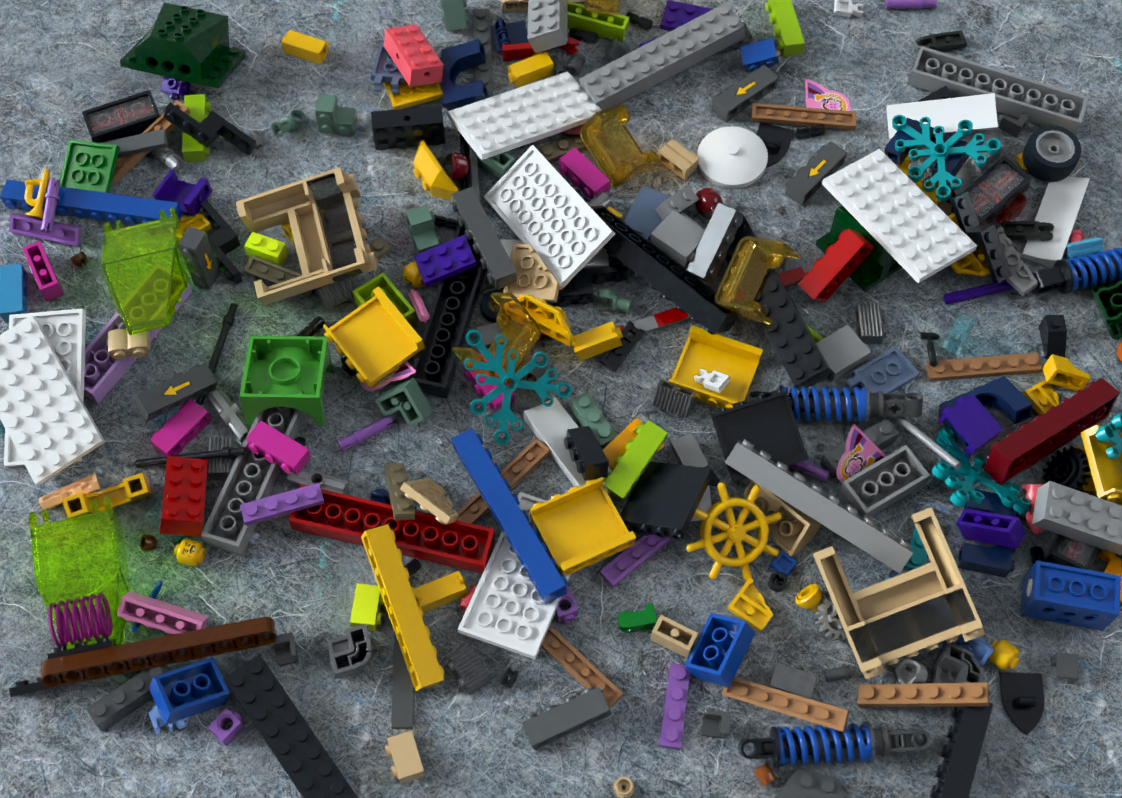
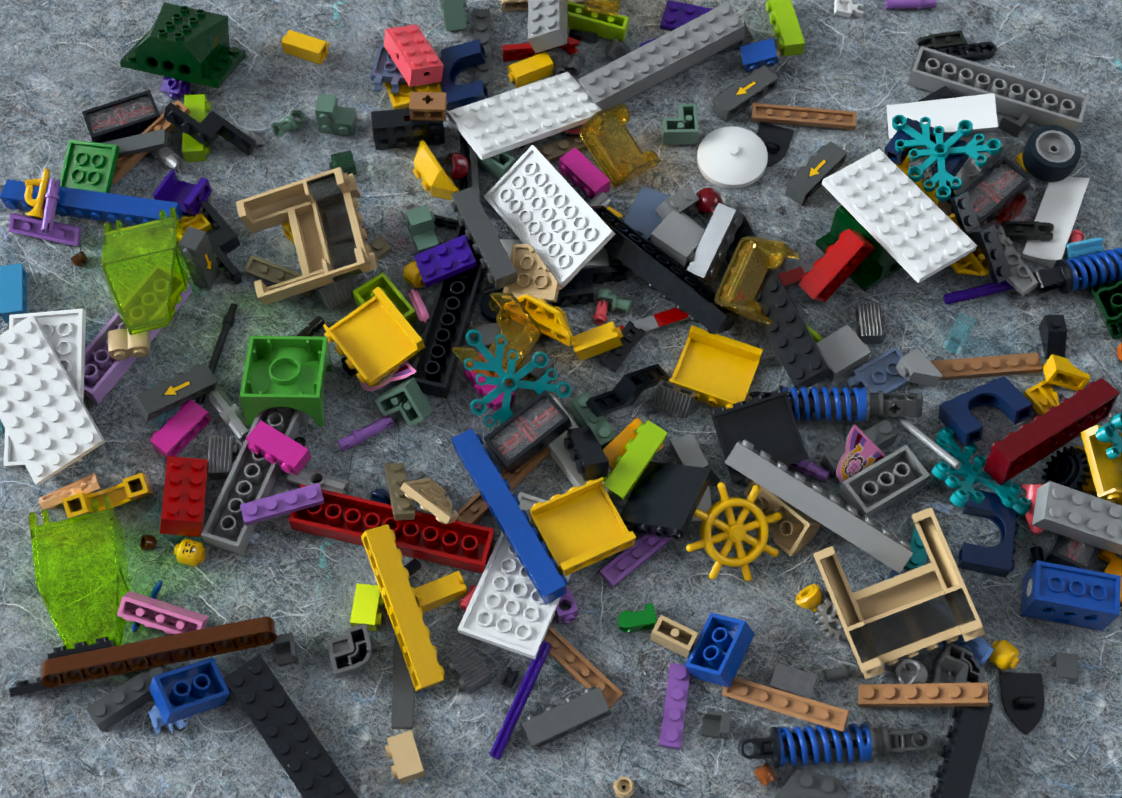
(43, 271): dark pink brick -> none
(63, 624): magenta piece -> none
(217, 725): medium lavender brick -> none
(225, 453): black bar -> none
(266, 248): neon yellow brick -> none
(345, 161): none -> clear green brick
(428, 106): none -> medium nougat brick
(509, 33): dark blue hinge -> none
(519, 701): none -> dark purple axle
(528, 431): none -> brick
(601, 312): none -> coral pin
(626, 390): none -> black bracket
(642, 22): black piece -> none
(678, 159): tan brick -> none
(683, 129): none -> sand green brick
(715, 381): white plate -> none
(750, 606): yellow wing -> none
(774, 586): black bush -> none
(783, 563): blue tile -> none
(813, 132): black piece -> none
(819, 97): sticker -> none
(918, 369): none -> light grey slope
(930, 346): pearl dark grey piece -> none
(972, 422): dark purple panel -> none
(978, 48): none -> black beam
(991, 528): dark purple brick -> none

